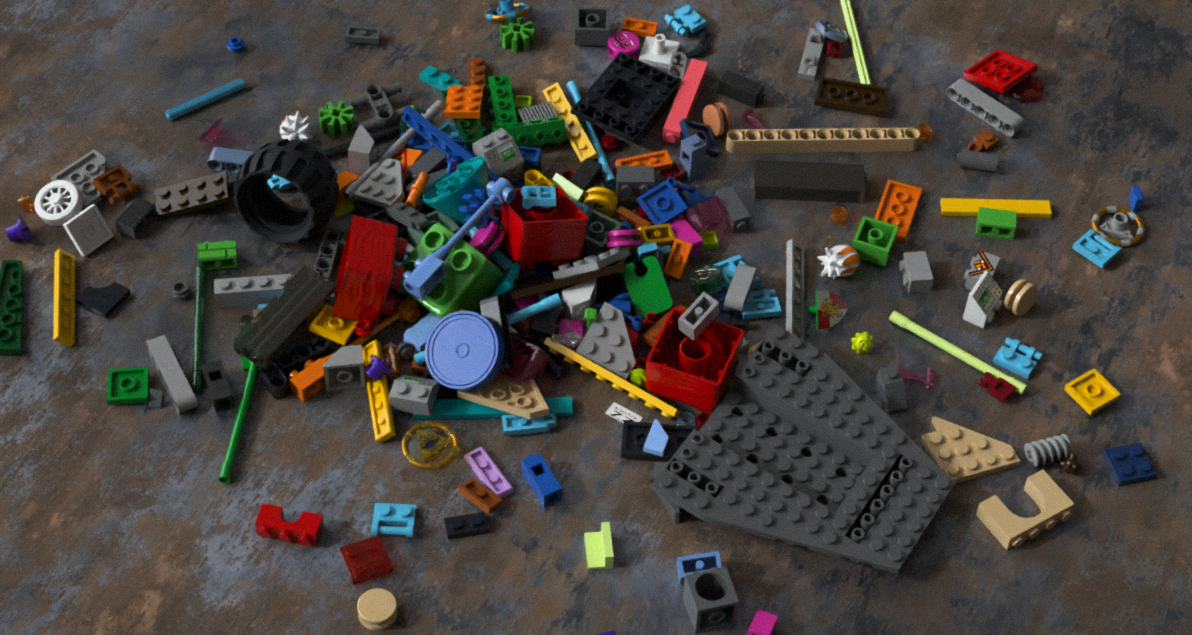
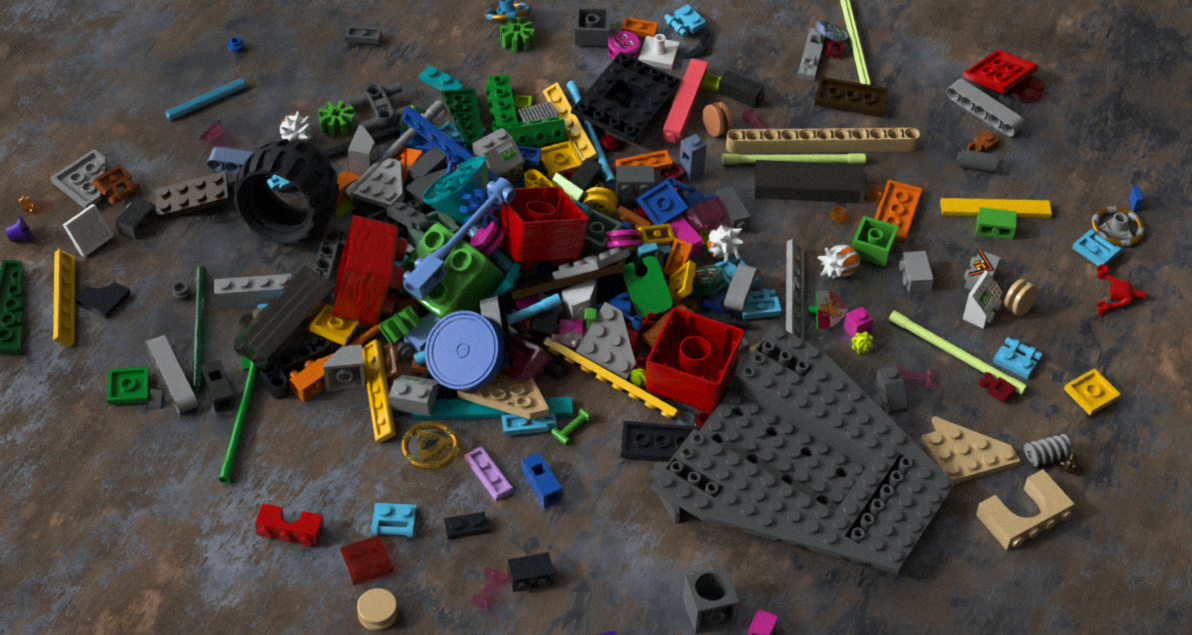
(58, 202): white wheel -> none
(218, 255): bright green brick -> none
(364, 328): red plate -> none
(377, 368): dark purple piece -> none
(399, 323): none -> bright green gear
(417, 189): orange pin -> none
(464, 102): orange plate -> none
(476, 72): dark orange plate -> none
(480, 495): dark orange plate -> none
(494, 575): none -> clear pink piece
(530, 572): none -> black brick
(544, 197): medium azure plate -> none
(560, 158): none -> yellow plate
(562, 435): none -> bright green piece
(599, 548): yellowish green panel -> none
(622, 414): white sticker -> none
(656, 440): light blue tile -> none
(678, 68): light grey beam -> none
(682, 281): none -> yellow plate
(697, 563): medium blue brick -> none
(698, 316): light grey brick -> none
(703, 131): dark blue plate -> none
(711, 83): none -> lime tile
(724, 243): none -> white hair
(852, 158): none -> yellowish green piece
(858, 322): none -> dark pink brick
(875, 192): none -> clear orange plate
(925, 130): clear orange plate -> none
(1119, 290): none -> red piece
(1129, 464): dark blue plate -> none

